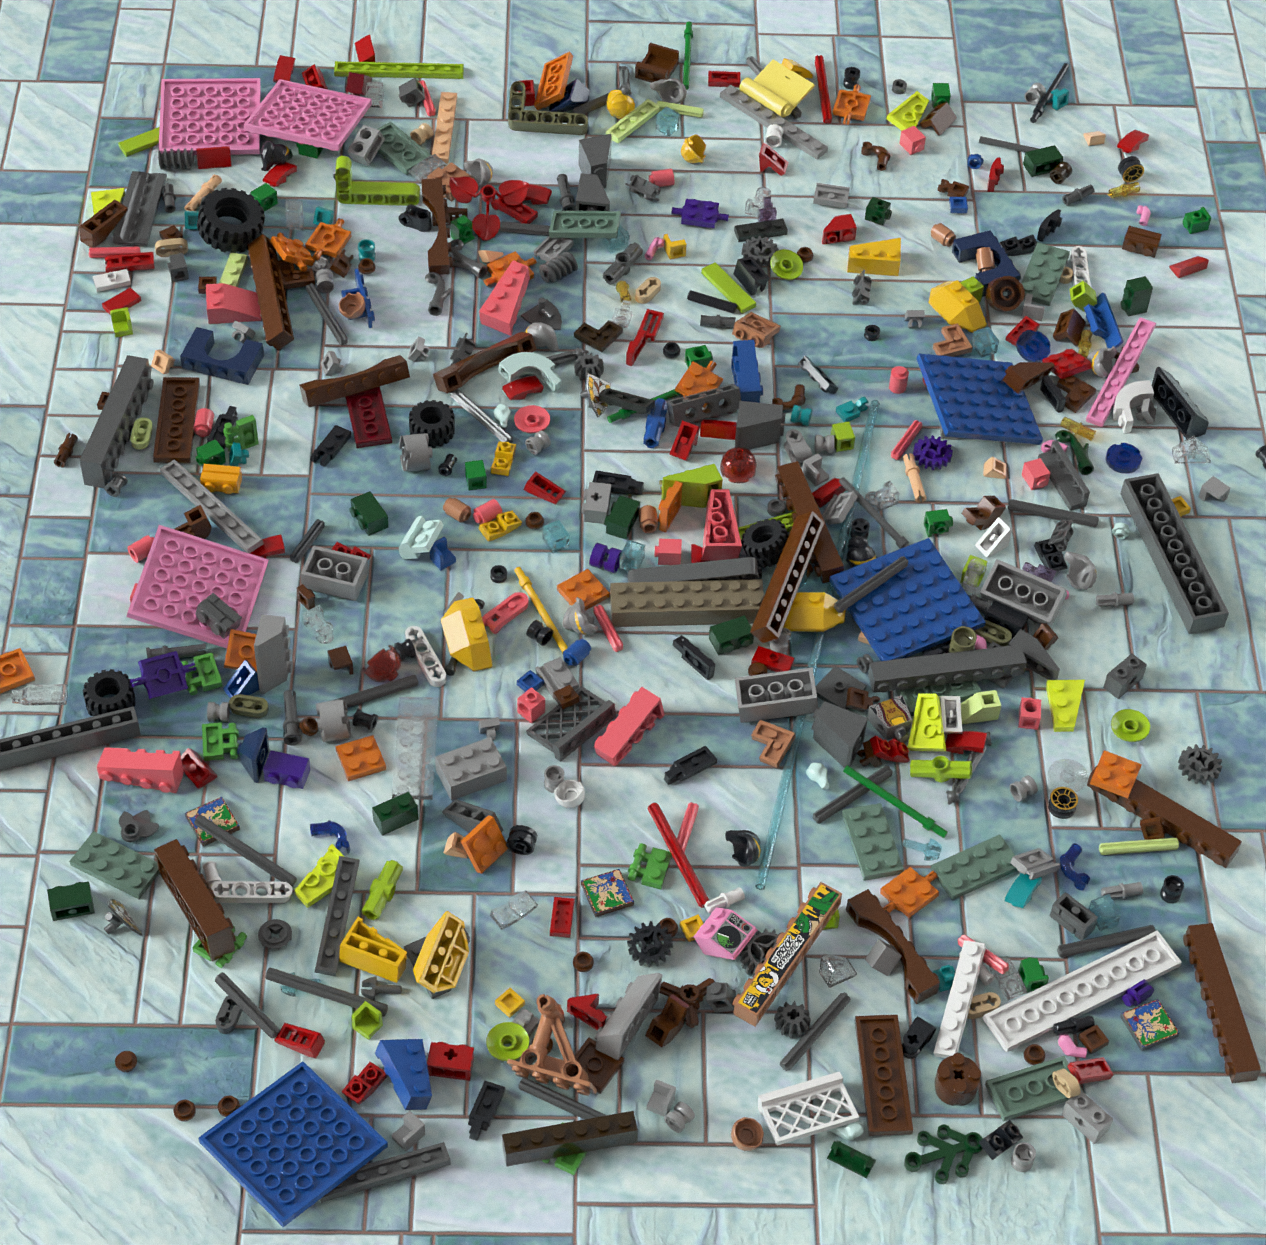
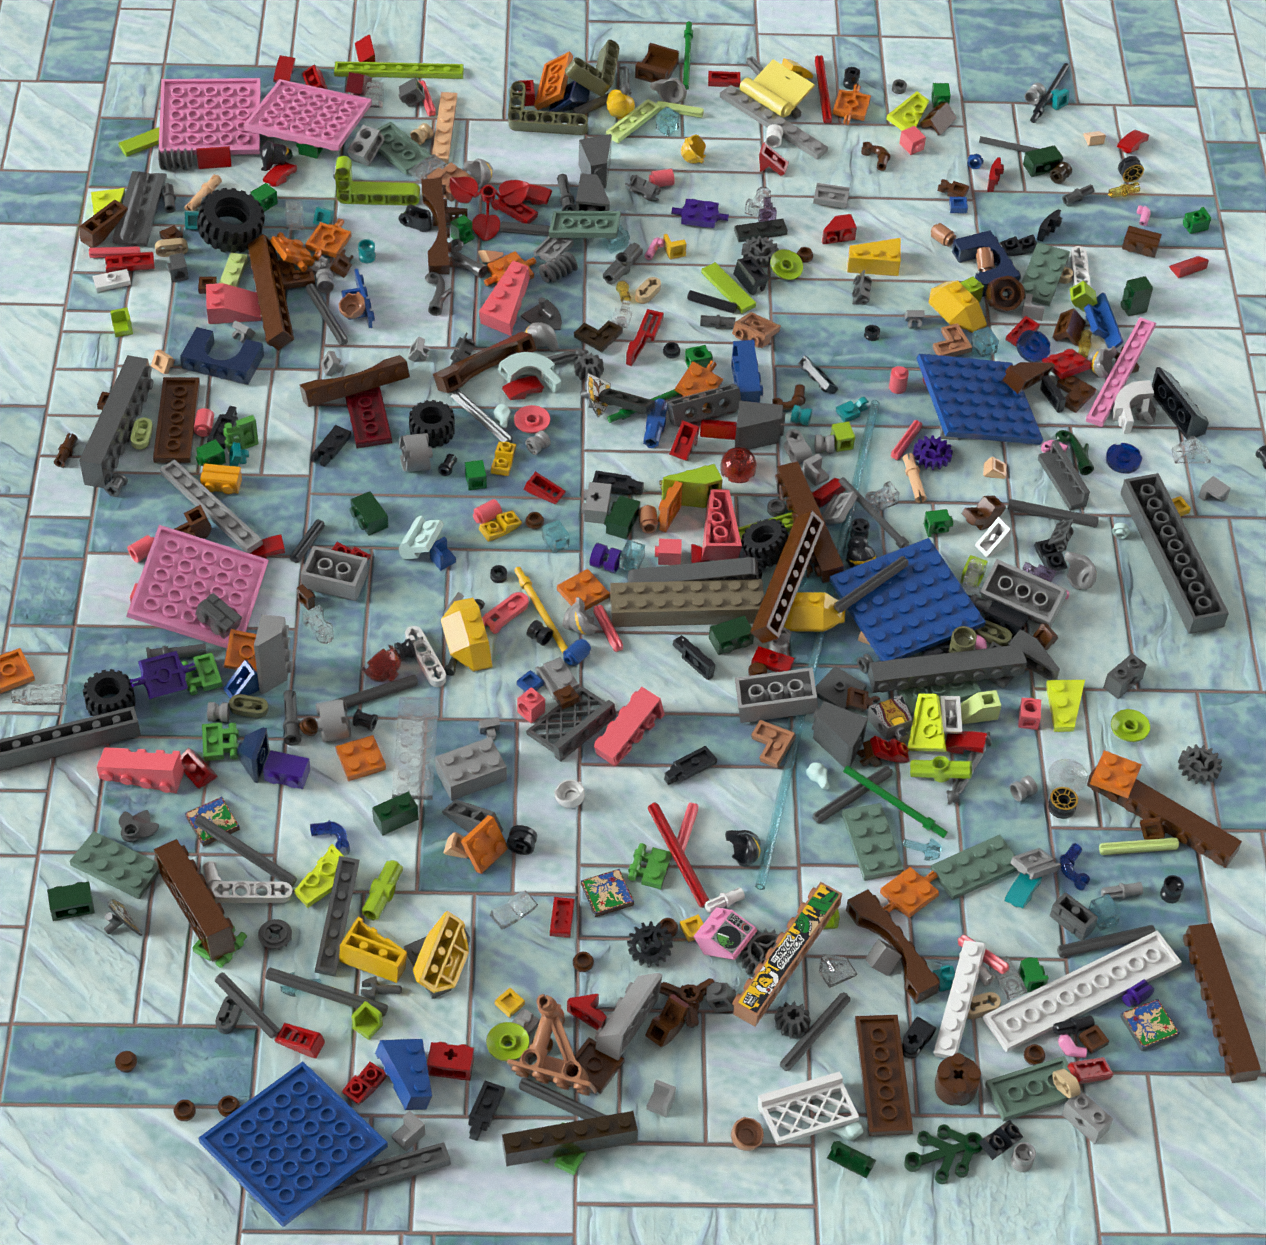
(122, 300): red tile -> none
(340, 658): reddish brown panel -> none
(366, 266): reddish brown plate -> none
(457, 509): nougat brick -> none
(553, 777): light grey wheel -> none
(599, 78): none -> olive beam
(679, 1117): light grey wheel -> none
(878, 211): dark green brick -> none
(1036, 474): coral brick -> none
(1078, 428): clear yellow axle -> none
(1115, 599): light grey axle -> none

